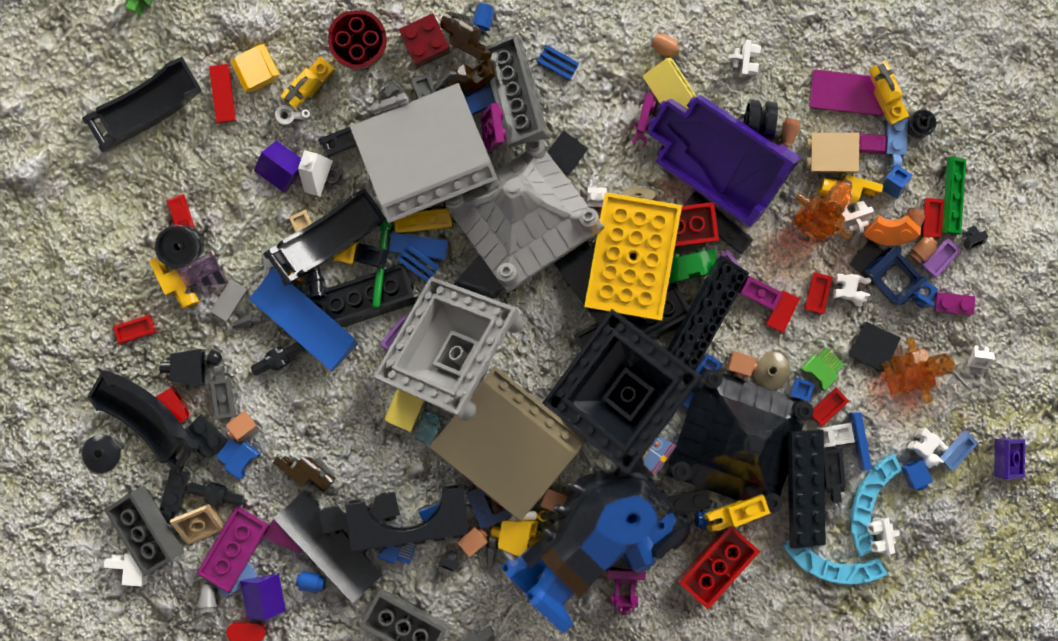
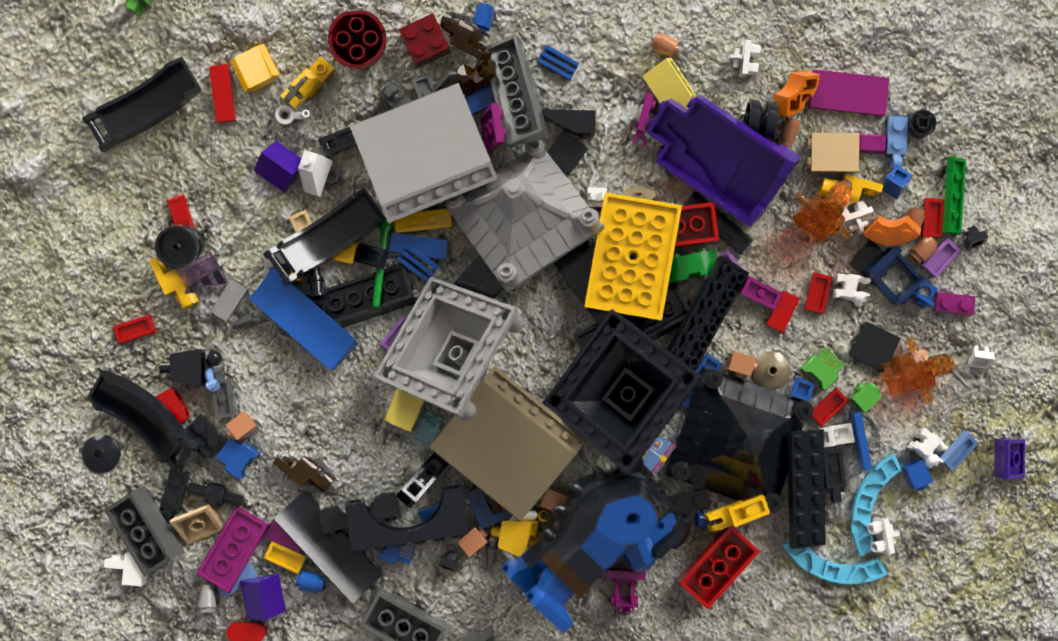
(212, 384): none -> medium blue arm
(277, 358): black axle -> none
(285, 557): none -> yellow tile
(389, 104): light grey axle -> none
(422, 480): none -> black slope
(575, 122): none -> black slope
(796, 92): none -> orange brick
(865, 396): none -> bright green brick
(888, 93): yellow plate -> none

